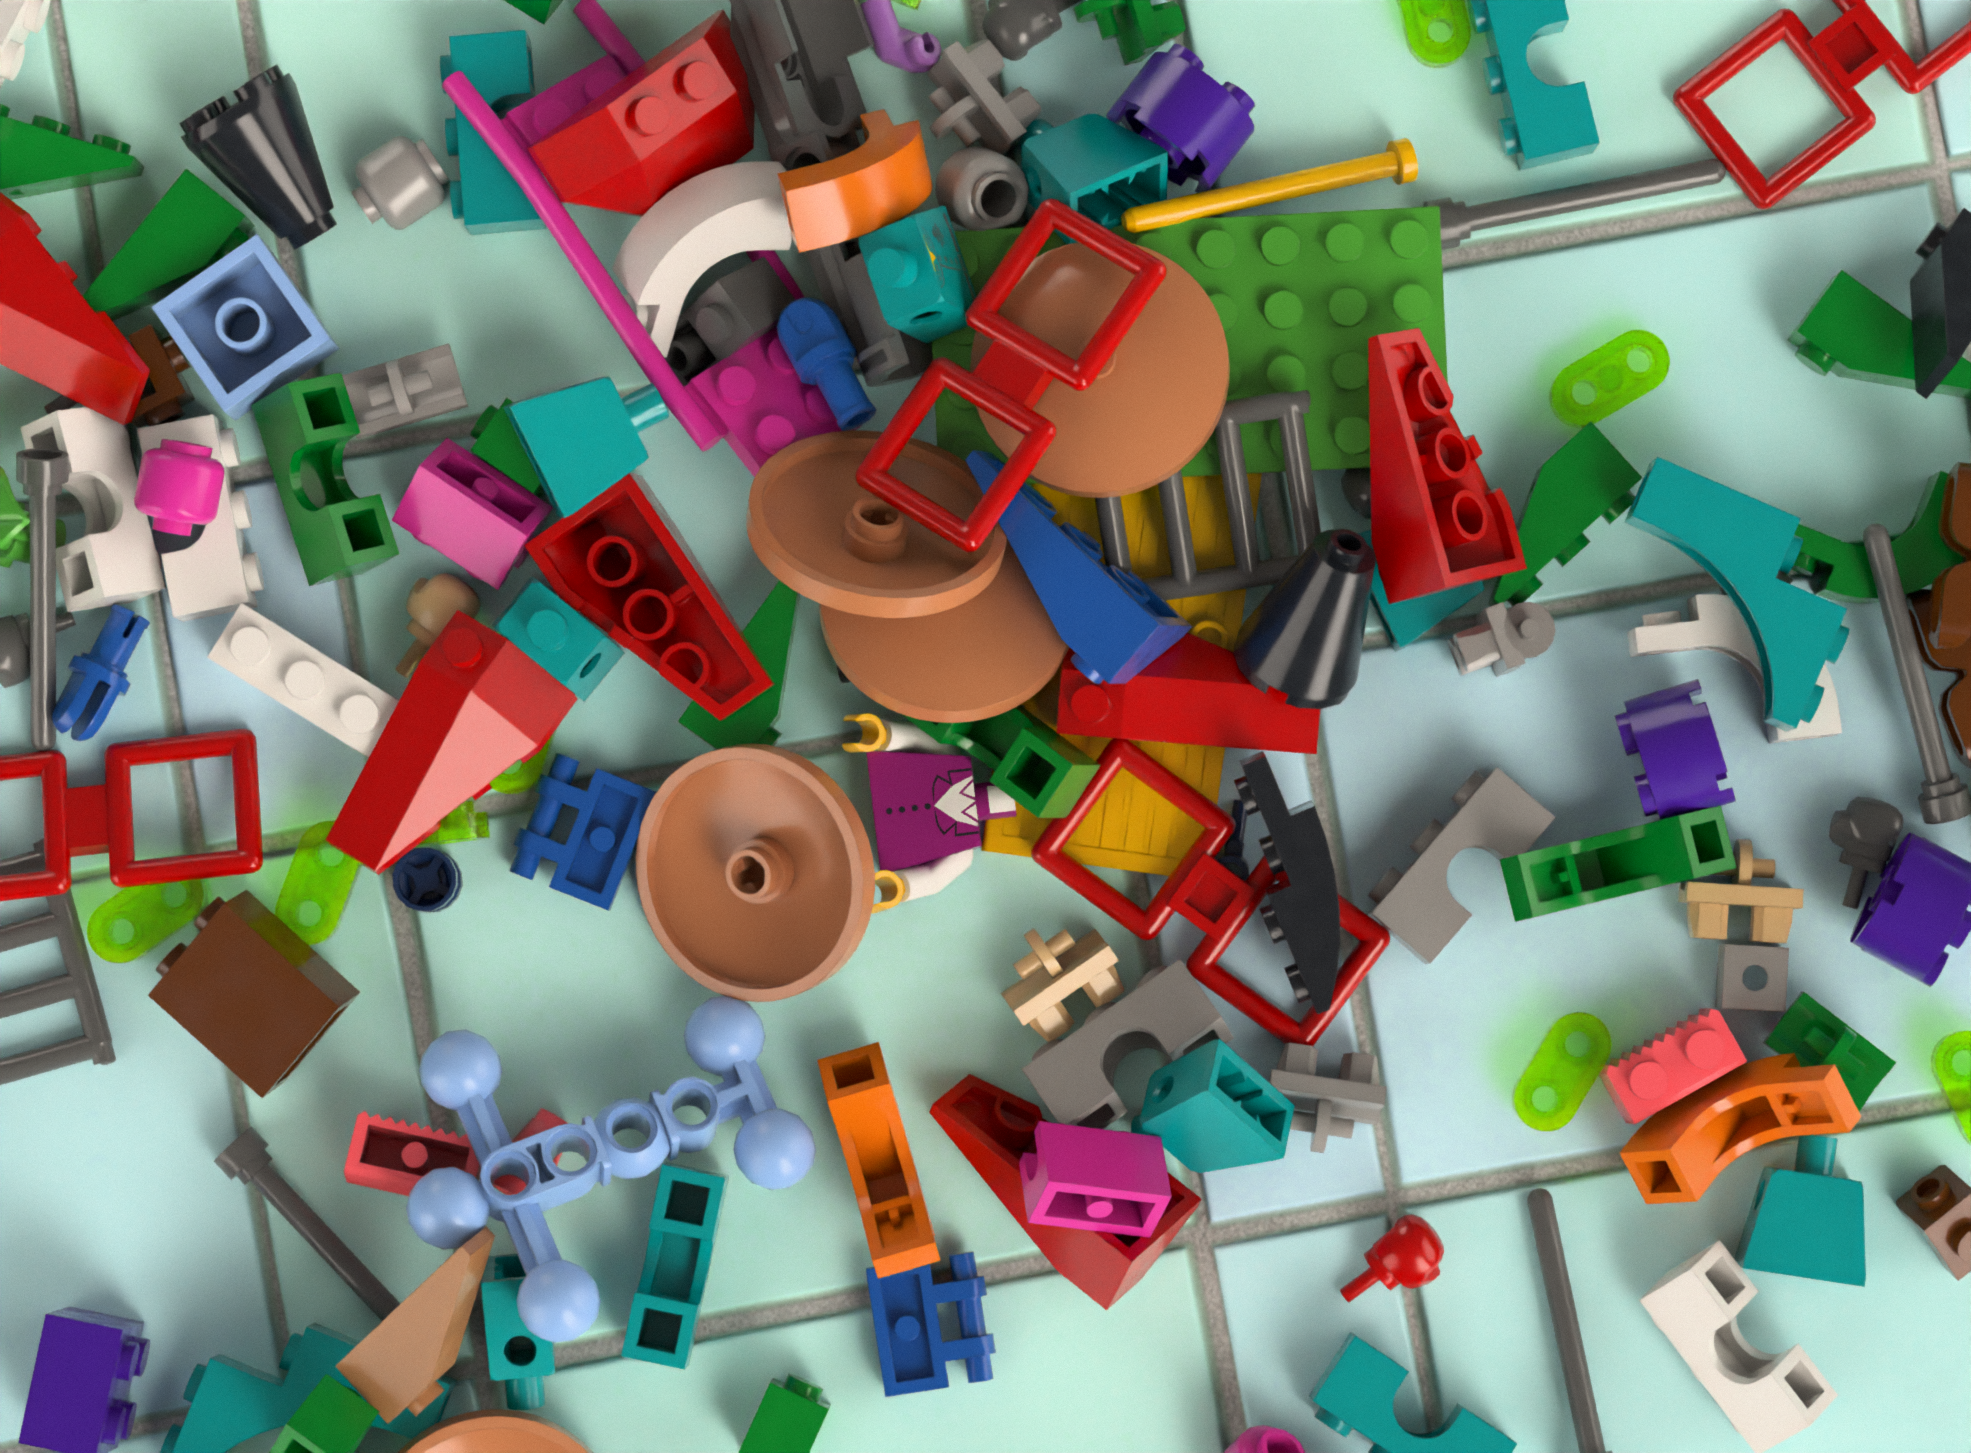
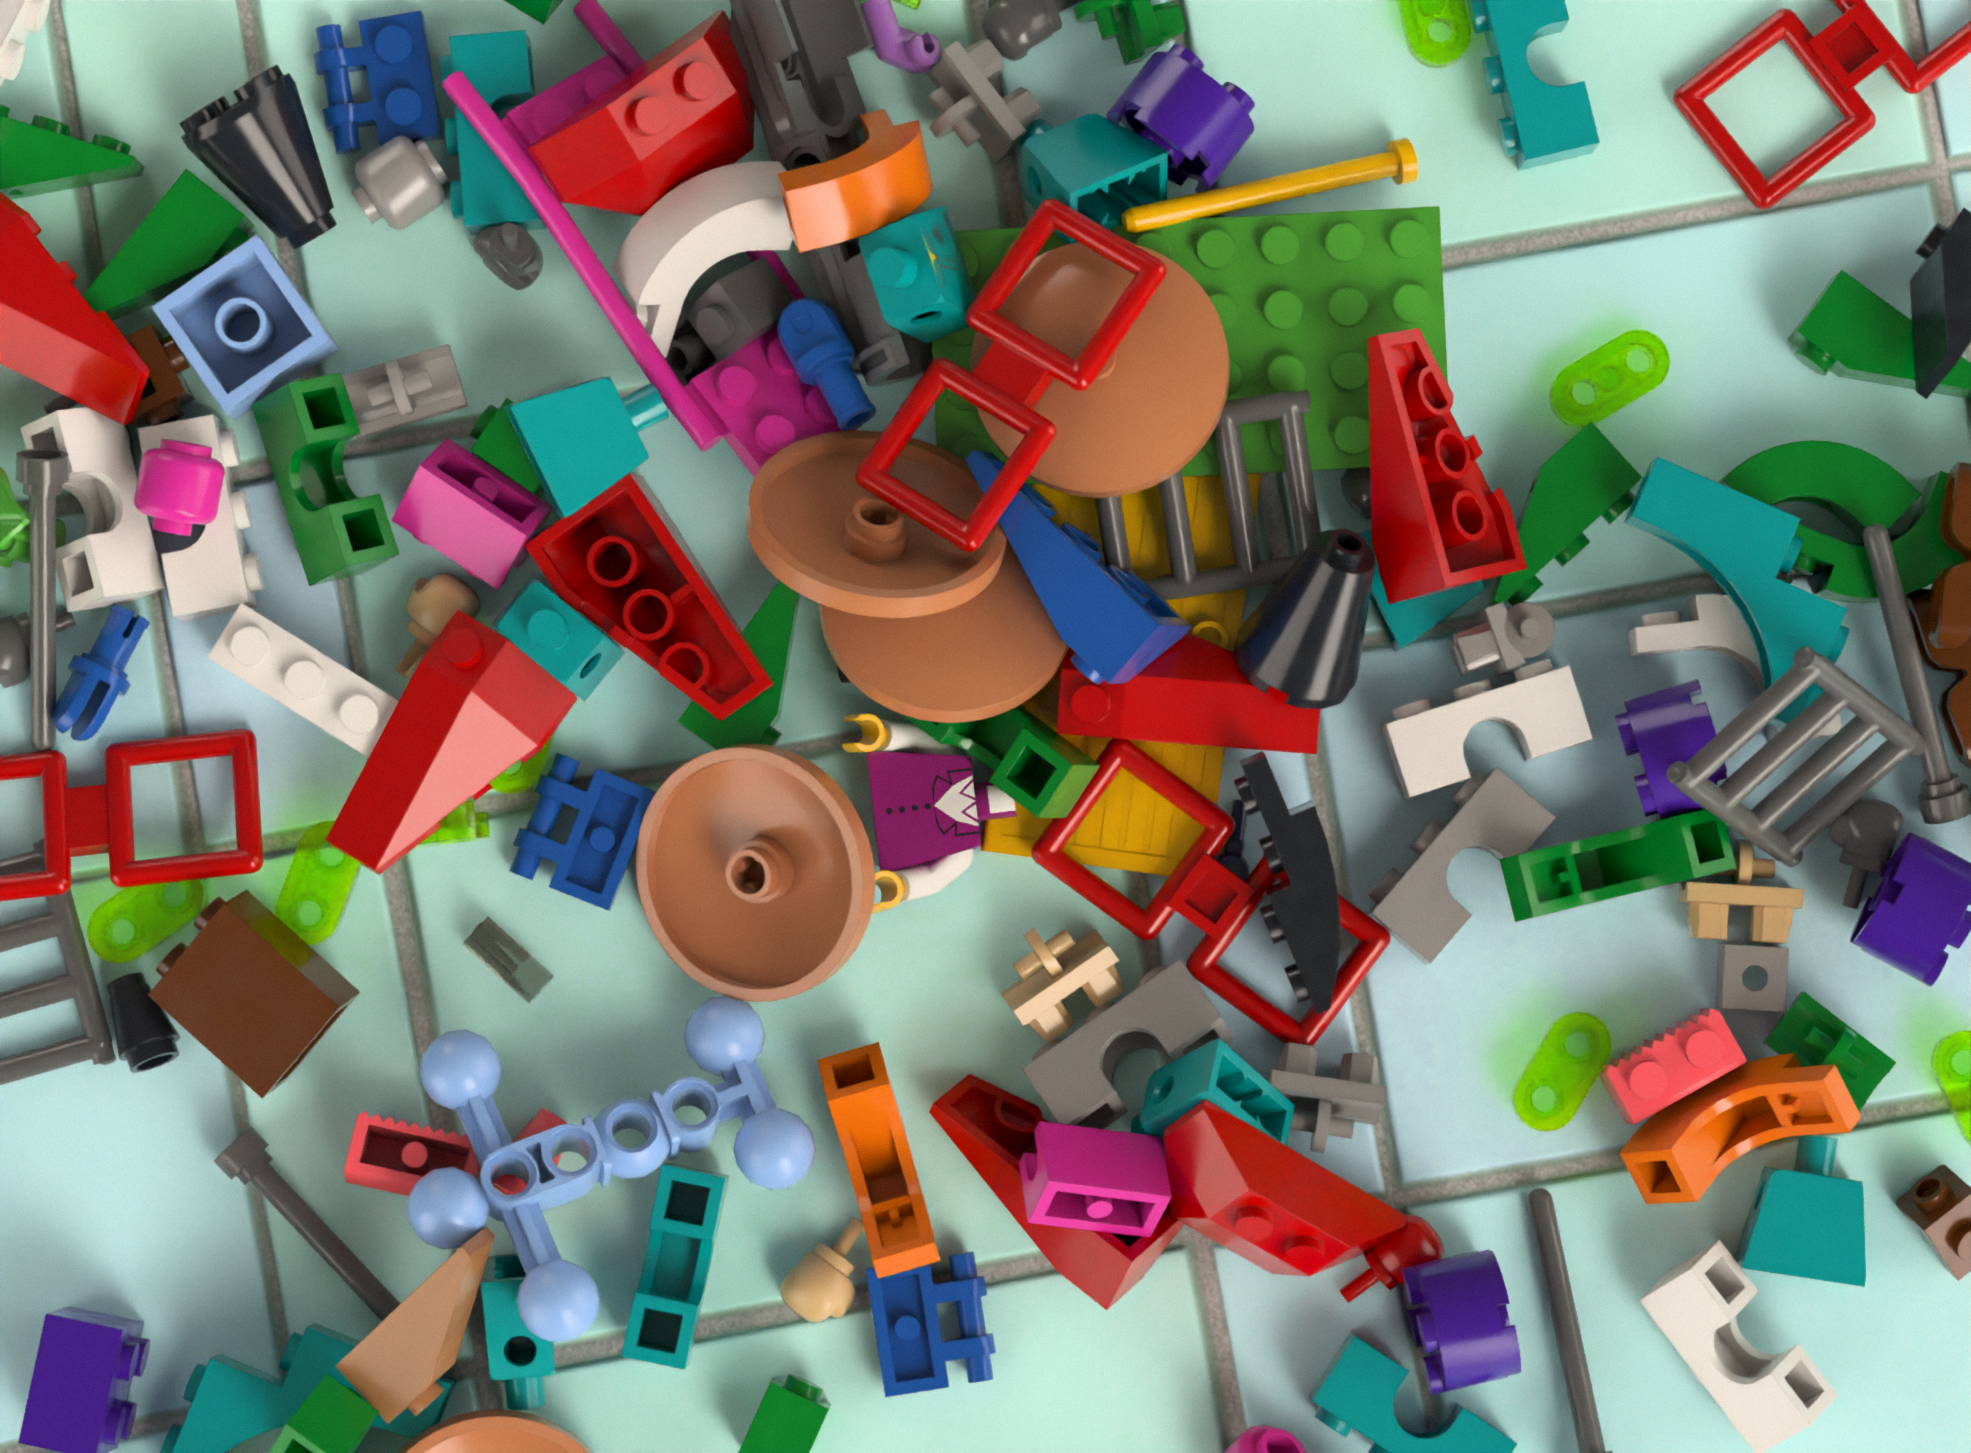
(141, 1026): none -> black cone
(398, 78): none -> blue plate
(418, 875): dark blue wheel -> none
(508, 960): none -> clear smoke piece
(510, 254): none -> dark grey piece
(820, 1279): none -> tan piece
(982, 189): light grey head -> none
(1267, 1197): none -> red wedge
(1459, 221): dark grey piece -> none
(1461, 1321): none -> dark purple brick
(1538, 708): none -> white arch
(1757, 823): none -> dark grey bar
(1828, 475): none -> green arch

